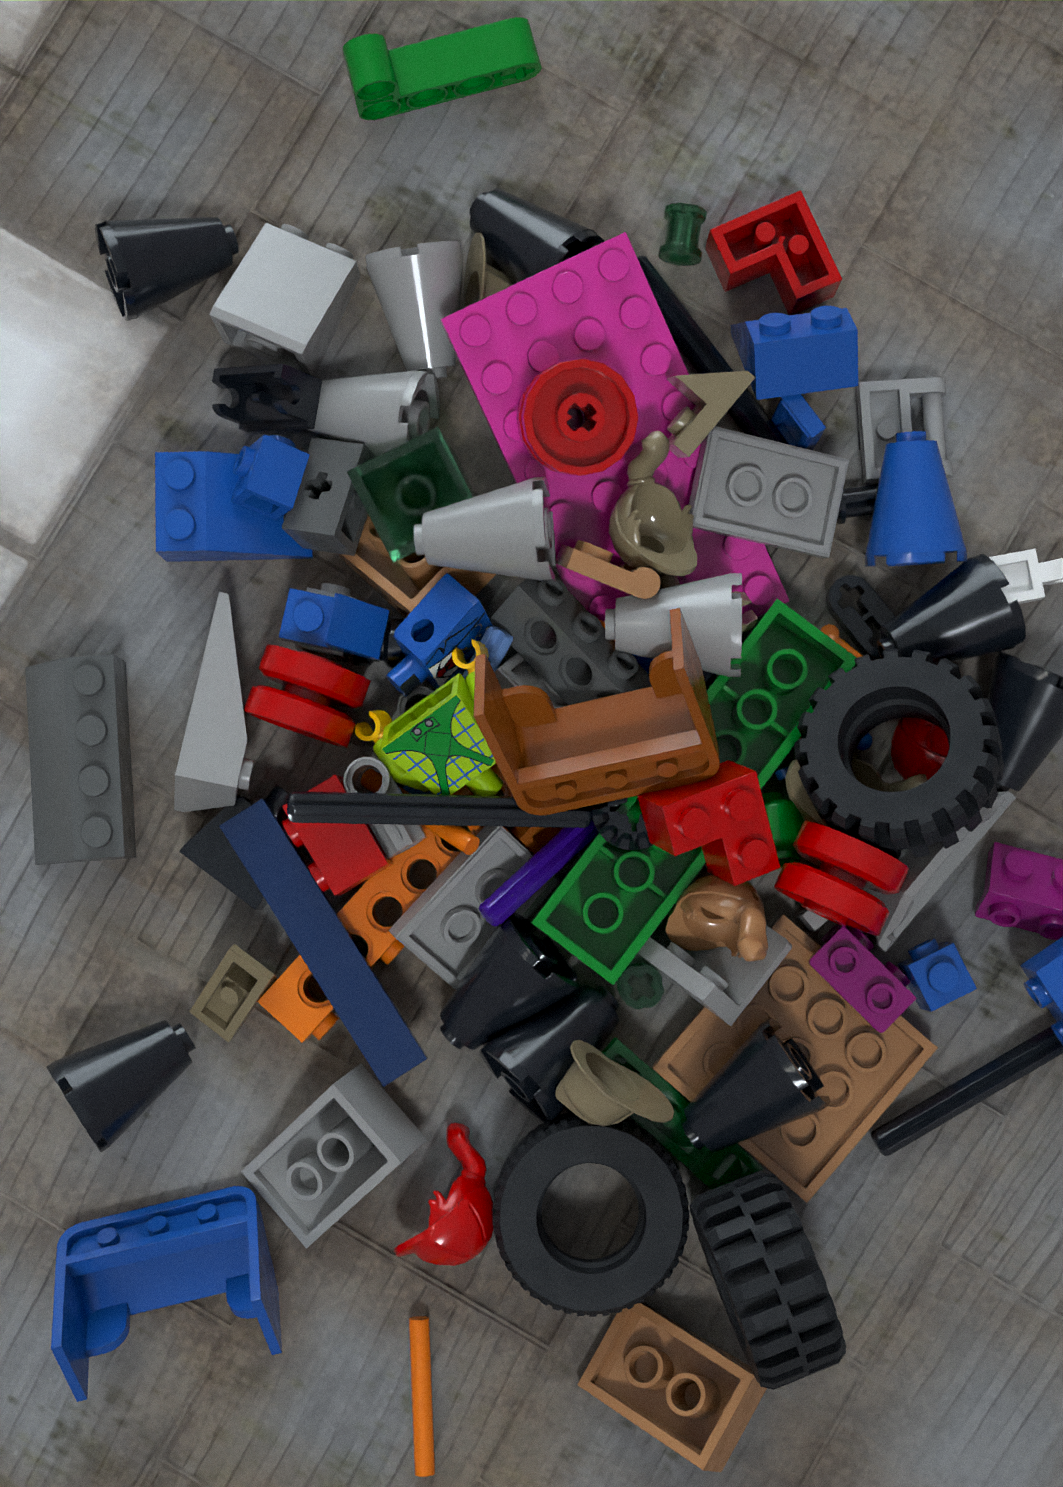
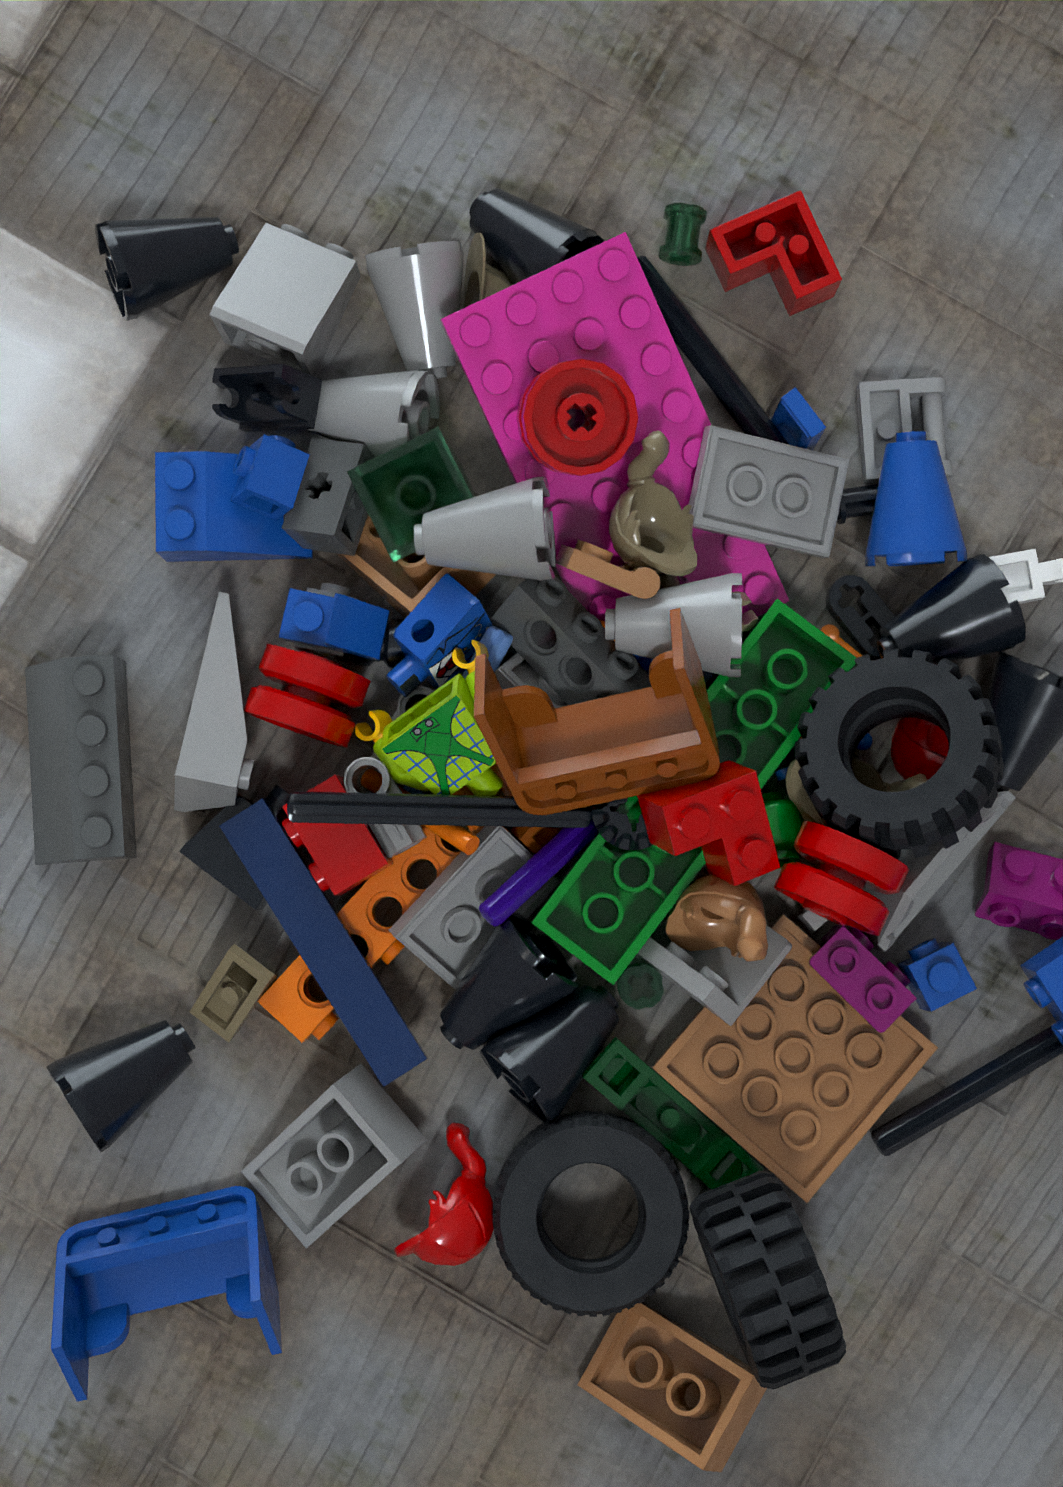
(422, 1396): orange bar -> none
(438, 68): green beam -> none
(607, 1091): dark tan piece -> none
(713, 398): dark tan slope -> none
(754, 1092): black cone -> none
(799, 352): blue slope -> none

